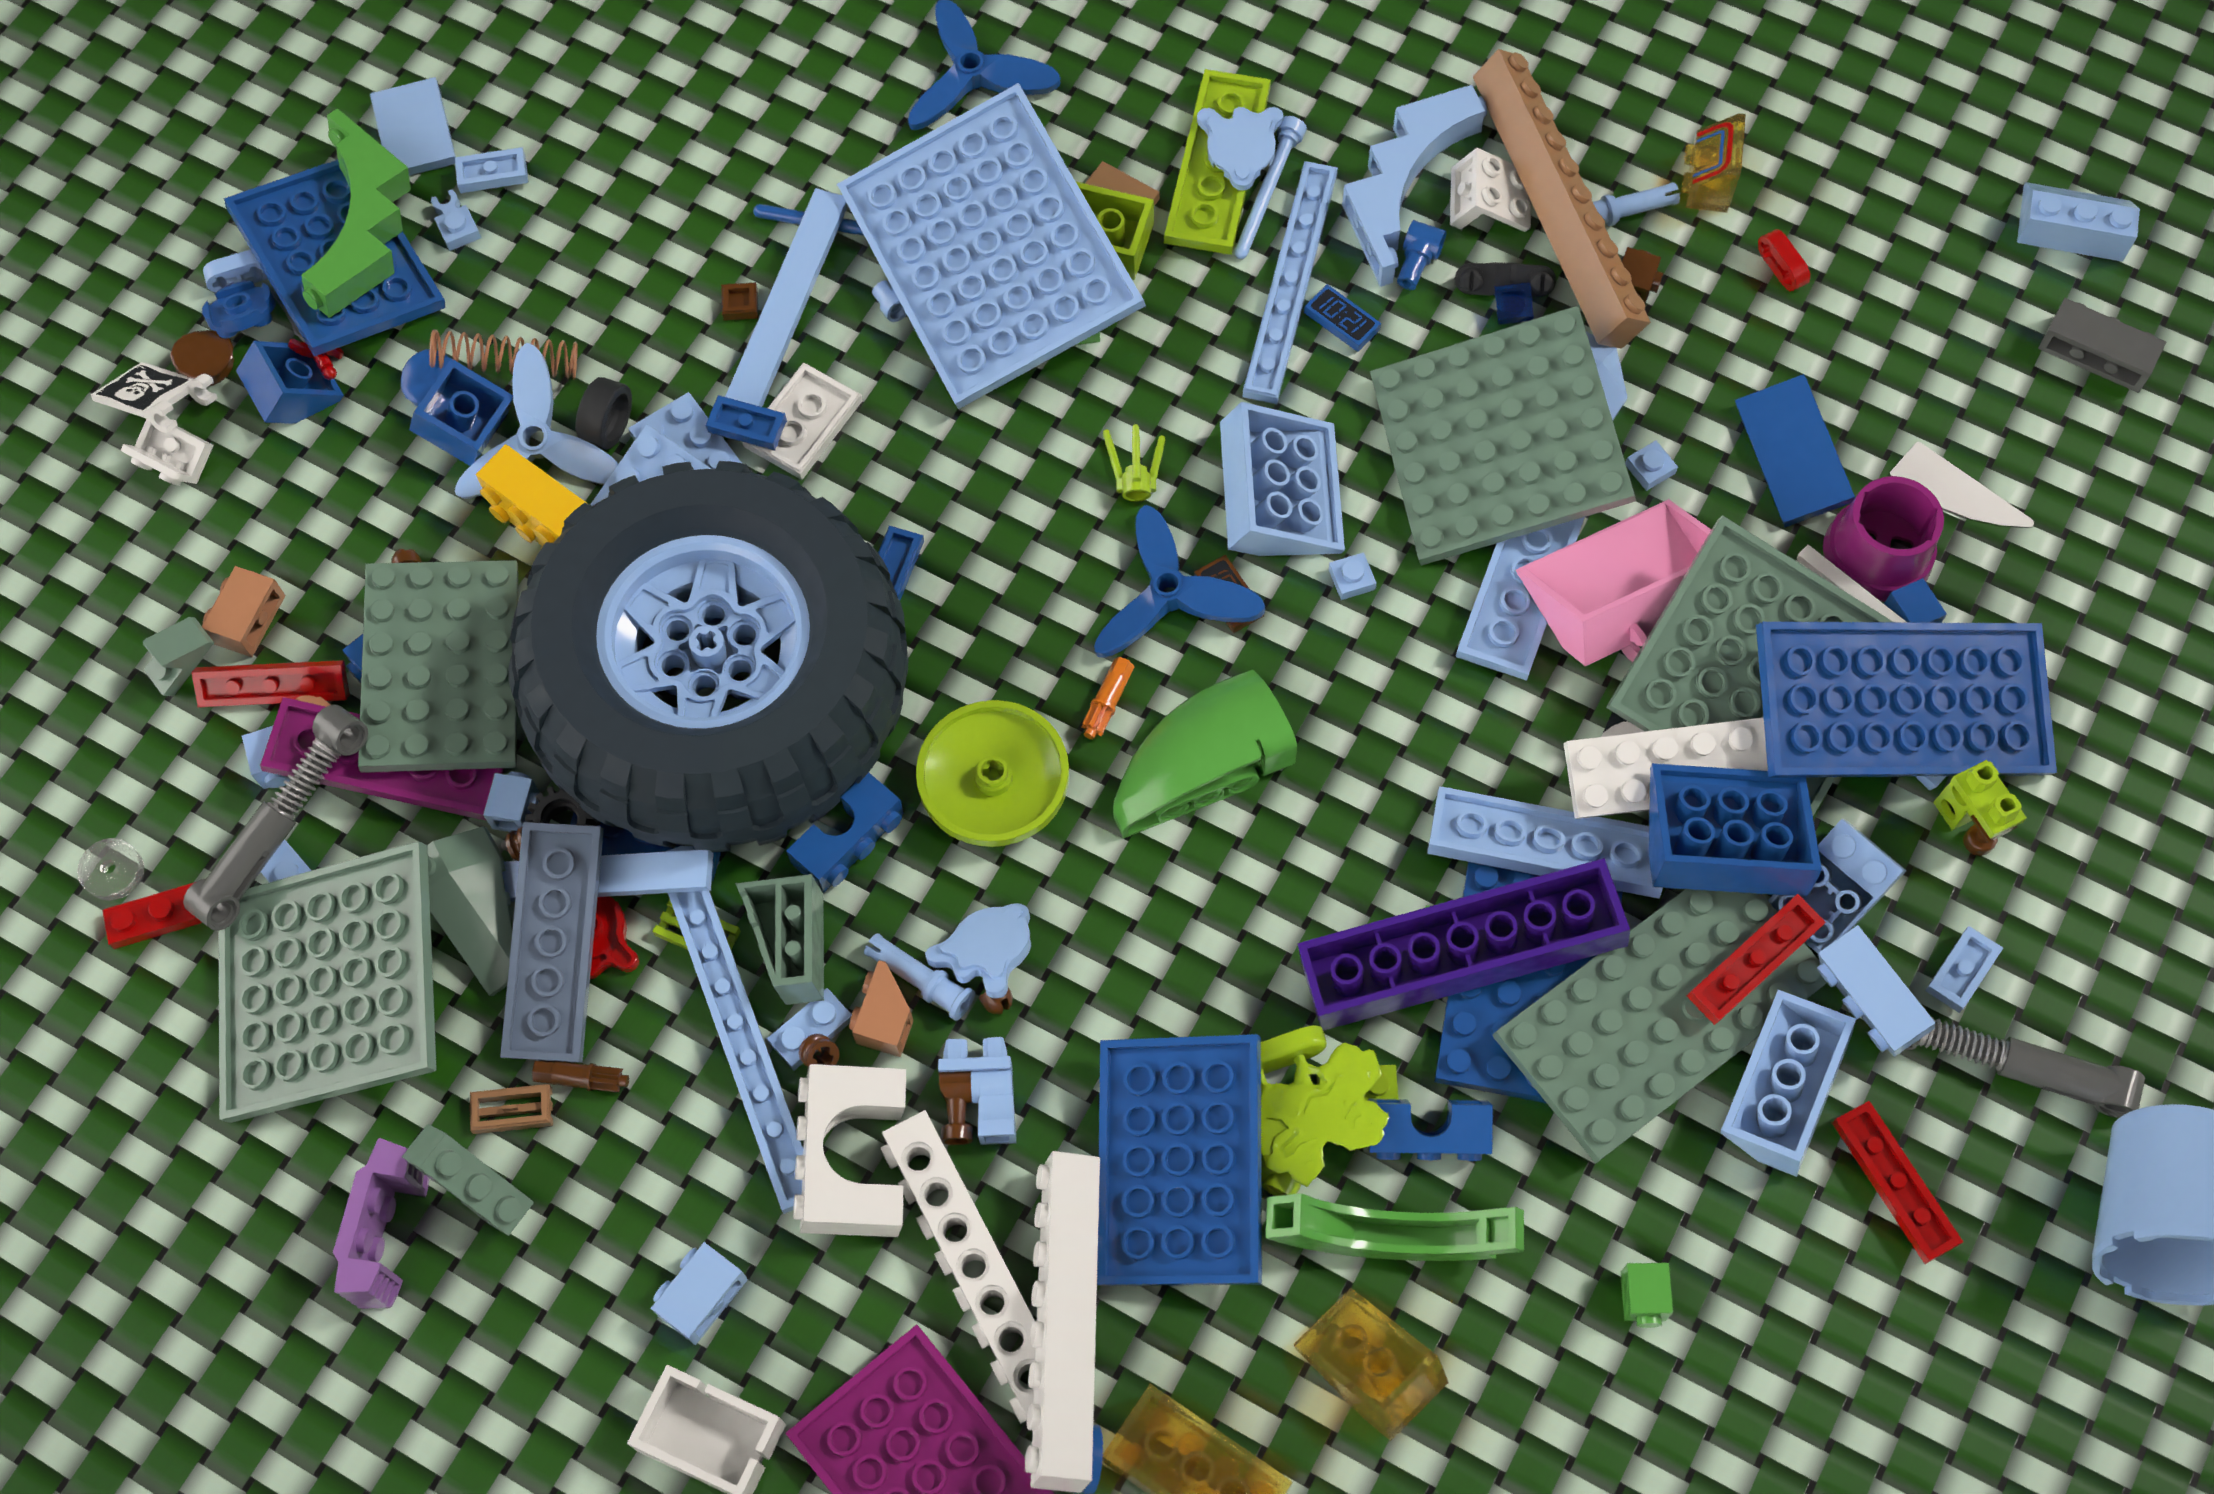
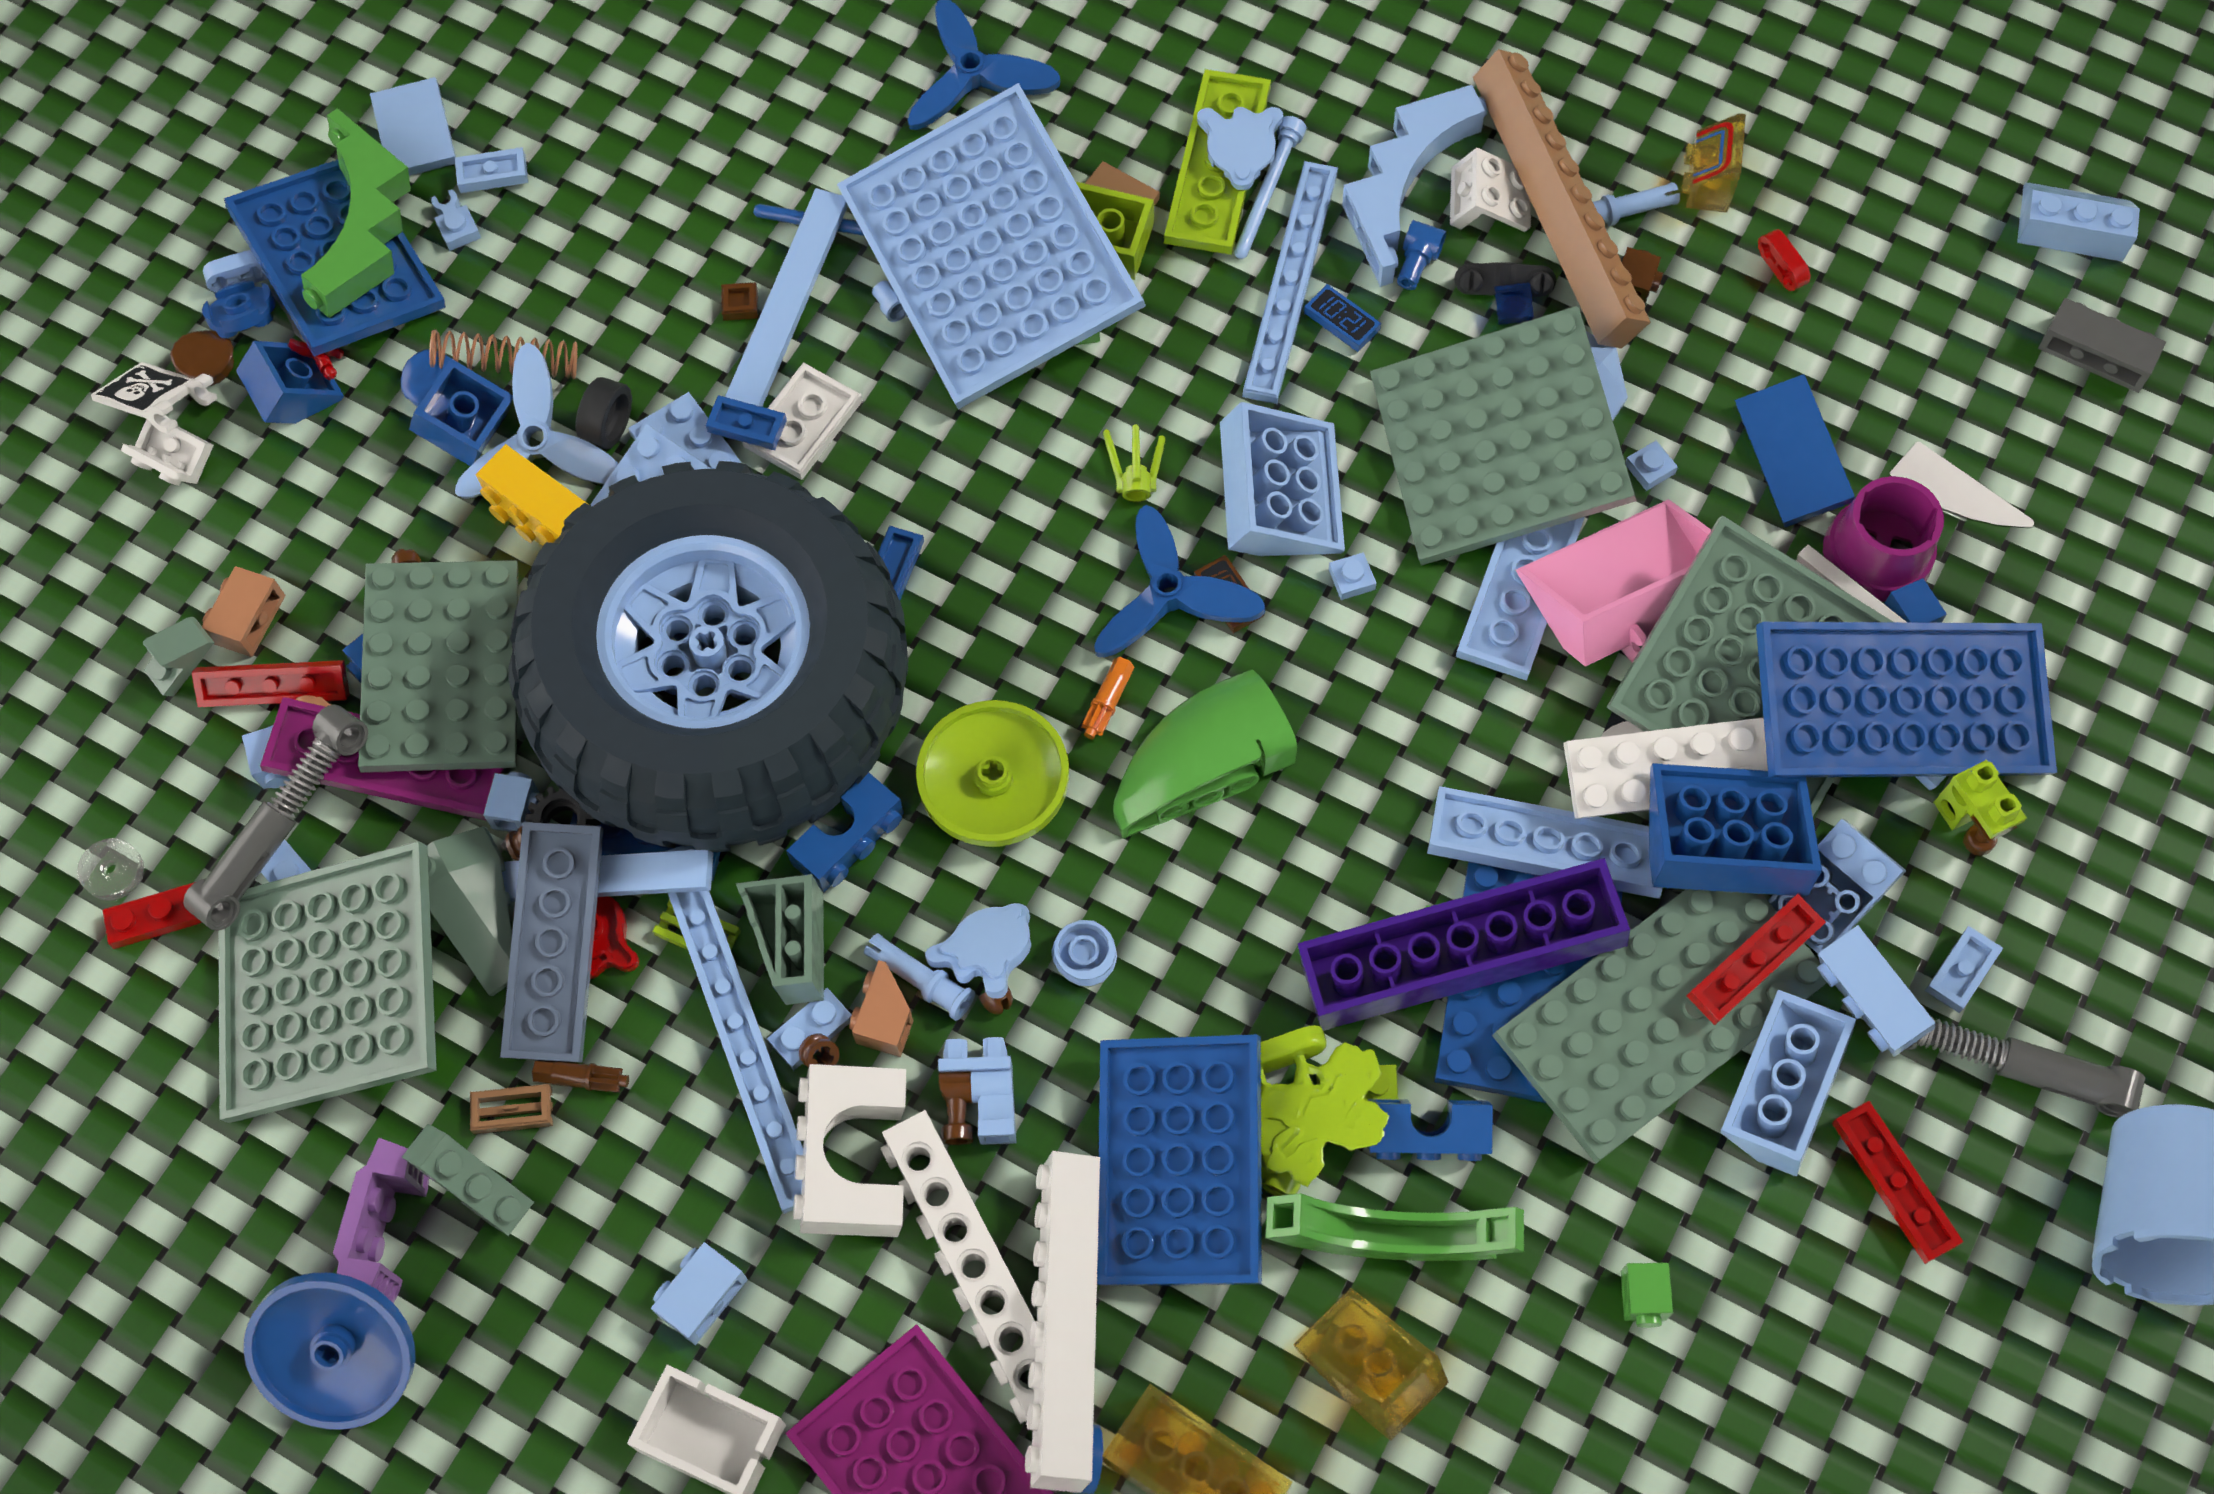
(329, 1351): none -> blue dish
(1084, 953): none -> light blue piece

